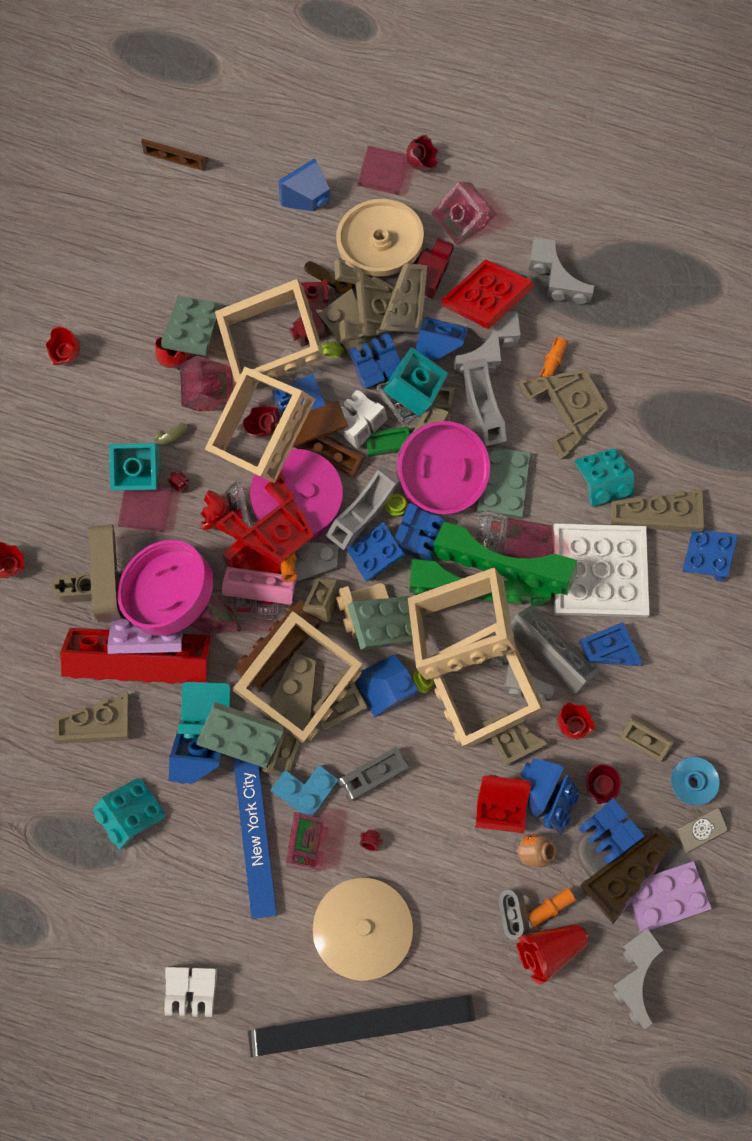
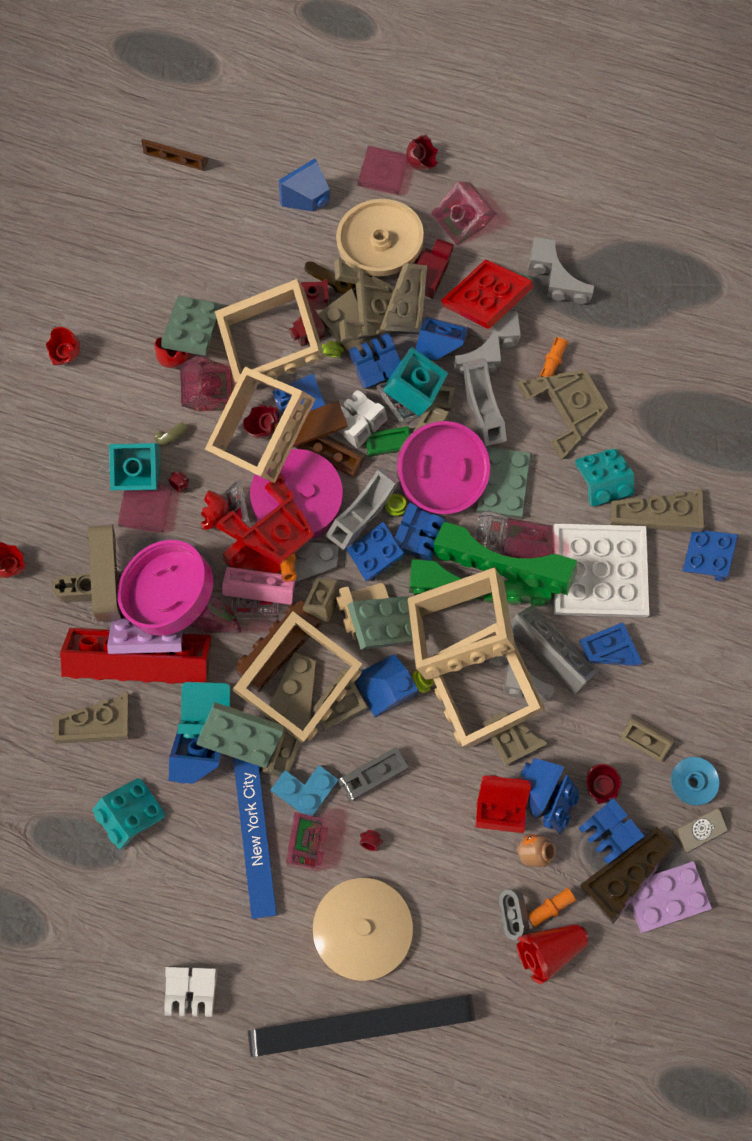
(575, 721): red hair -> none
(641, 951): light grey arch -> none

